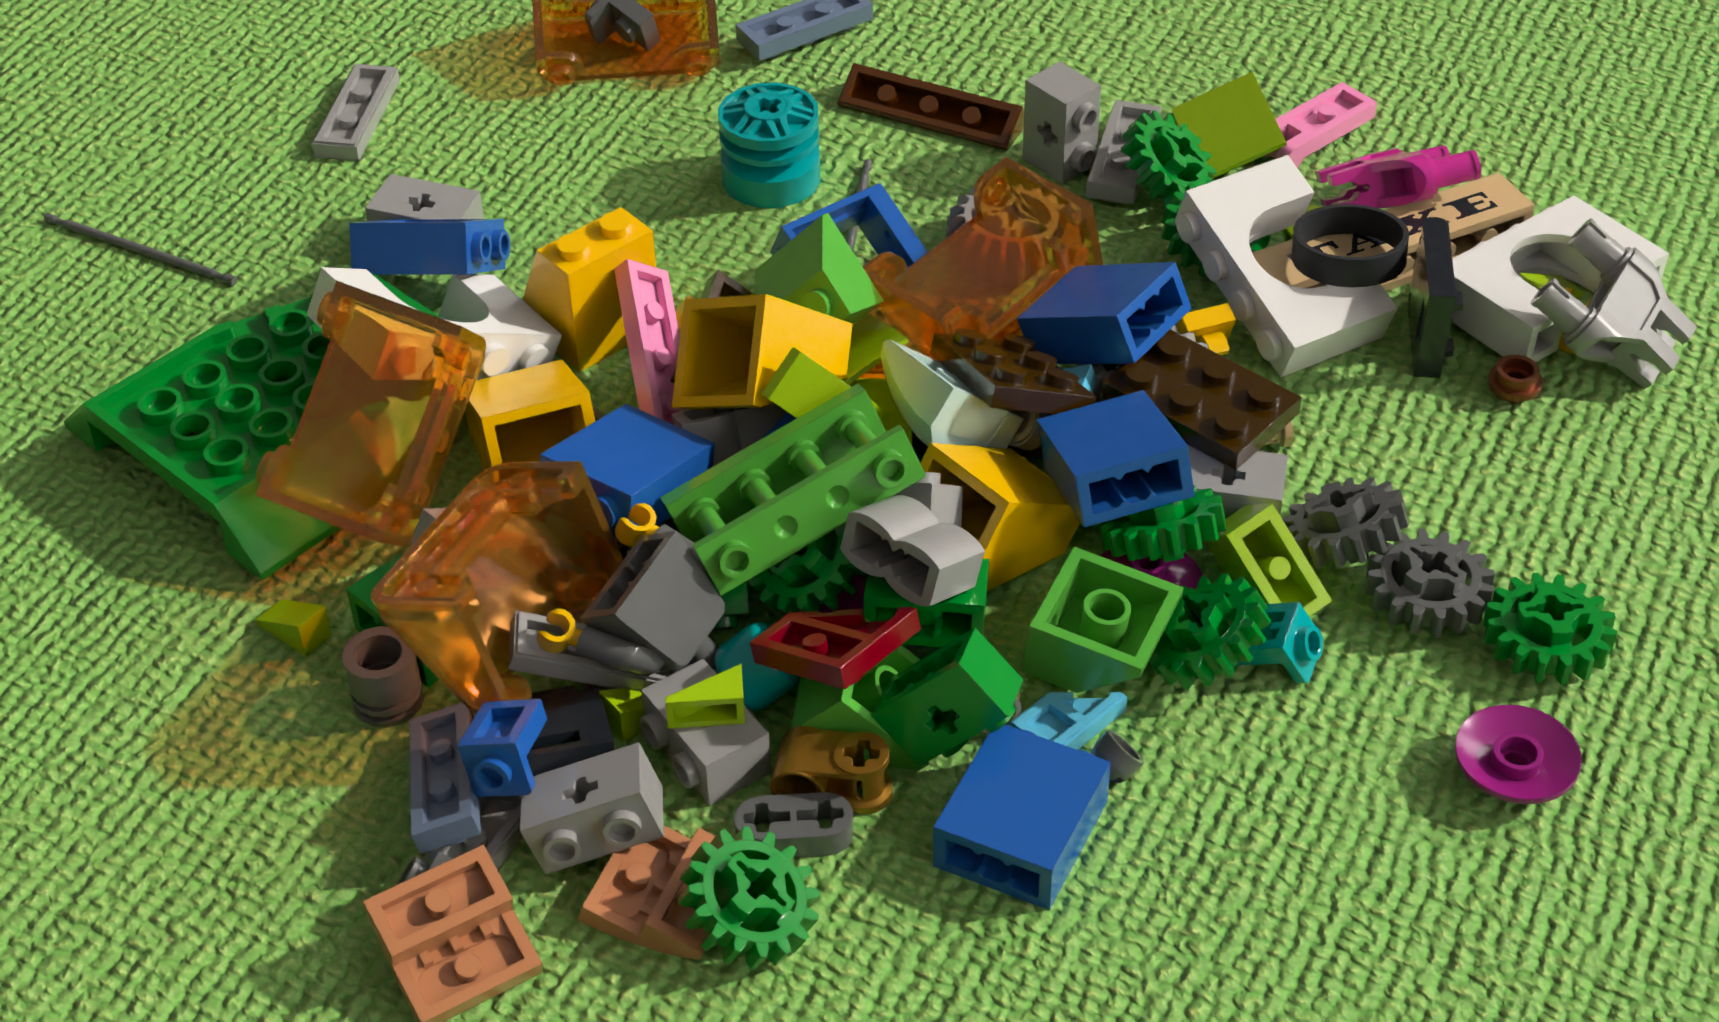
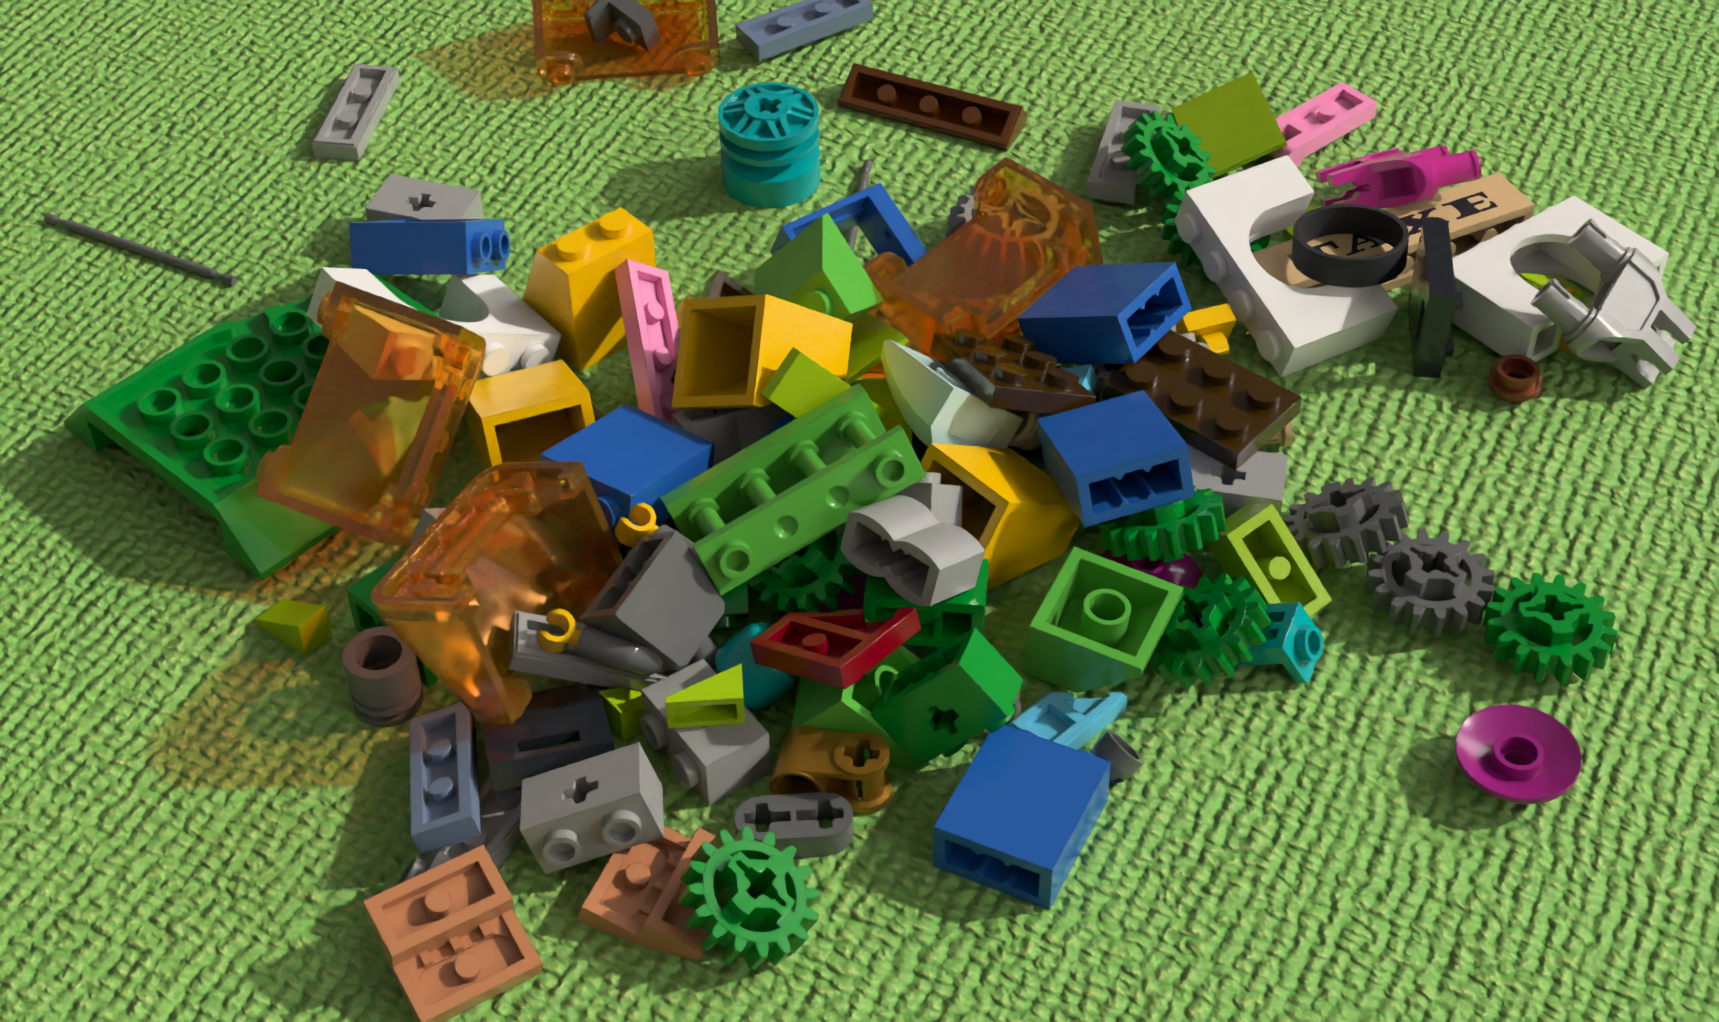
(498, 747): blue bracket -> none
(1061, 122): light grey brick -> none

